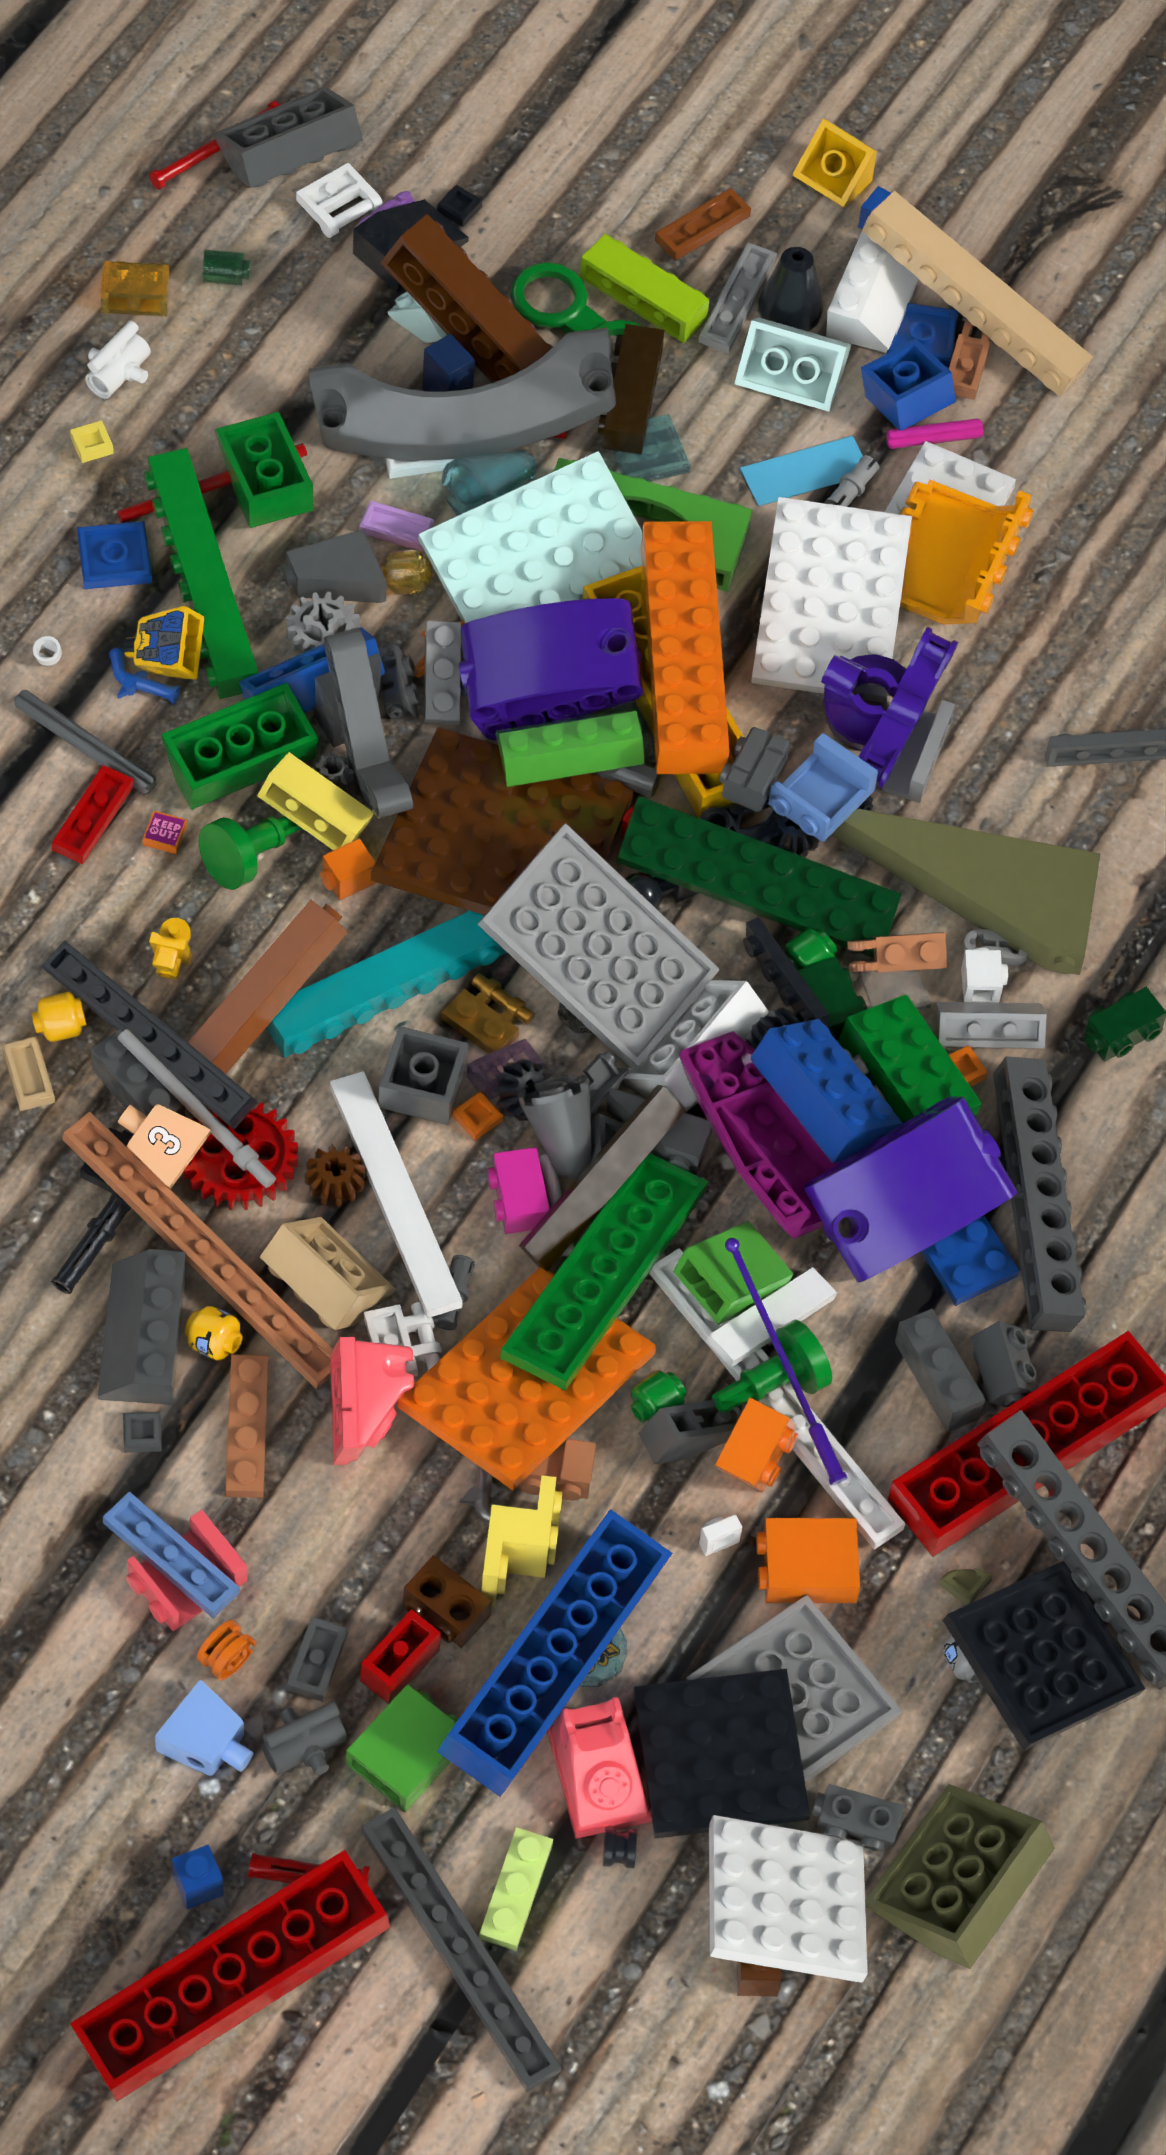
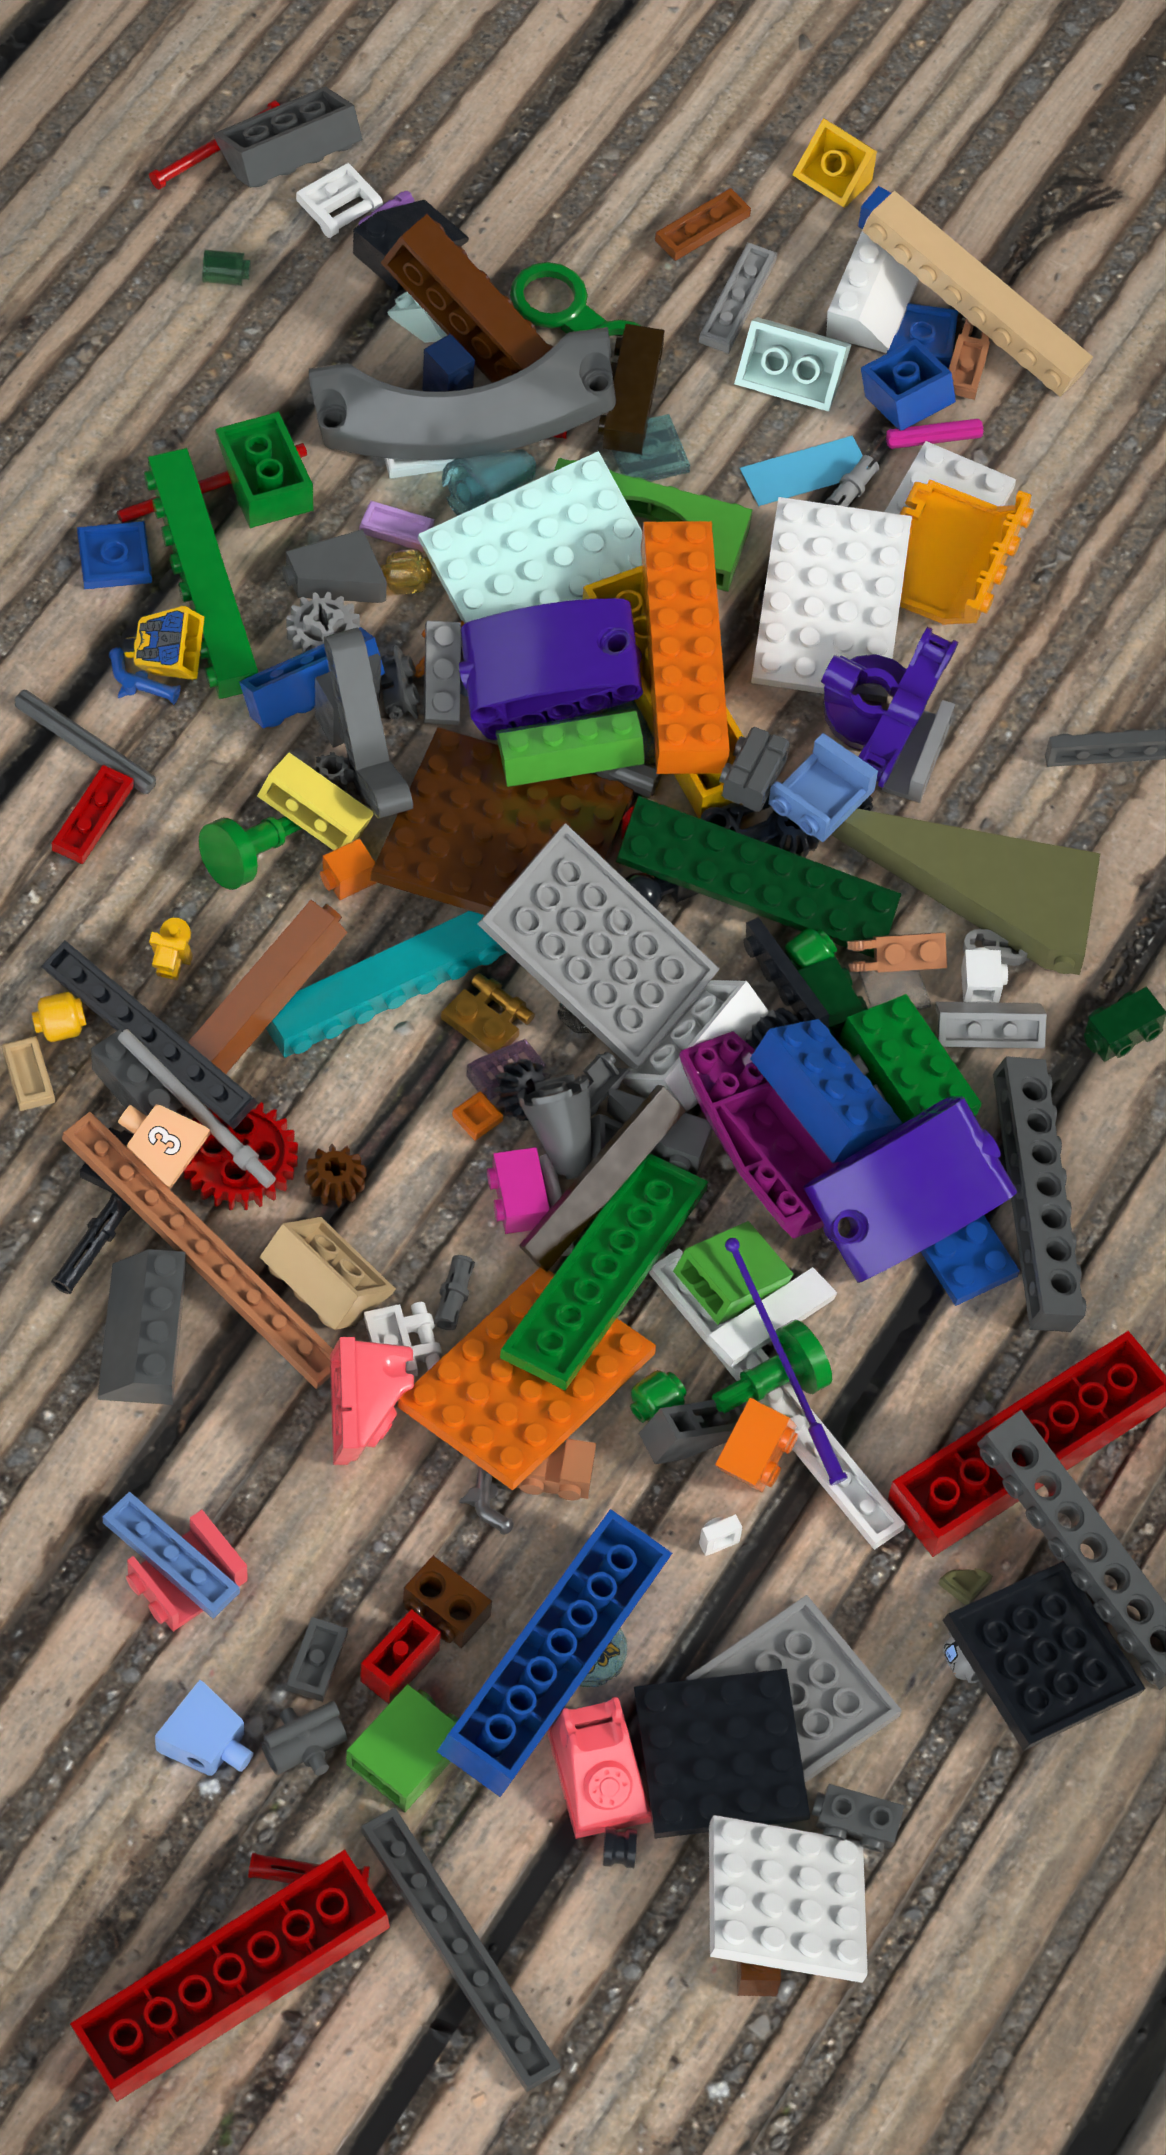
(52, 646): white hinge -> none
(91, 441): light yellow plate -> none
(117, 362): white pin -> none
(135, 288): clear yellow brick -> none
(142, 1432): dark grey tile -> none
(165, 832): tile -> none
(197, 1877): blue brick -> none
(213, 1333): yellow head -> none
(226, 1650): orange wheel -> none
(238, 745): green slope -> none
(247, 1426): nougat plate -> none
(396, 1195): white tile -> none
(423, 1075): dark grey brick -> none
(459, 205): black tile -> none
(516, 1889): yellowish green plate -> none
(521, 1540): light yellow bracket -> none
(644, 288): lime brick -> none
(792, 291): black cone -> none
(809, 1559): orange brick -> none
(939, 1370): dark grey brick -> none
(961, 1874): olive slope -> none
(969, 1065): orange plate -> none
(1004, 1363): dark grey brick -> none

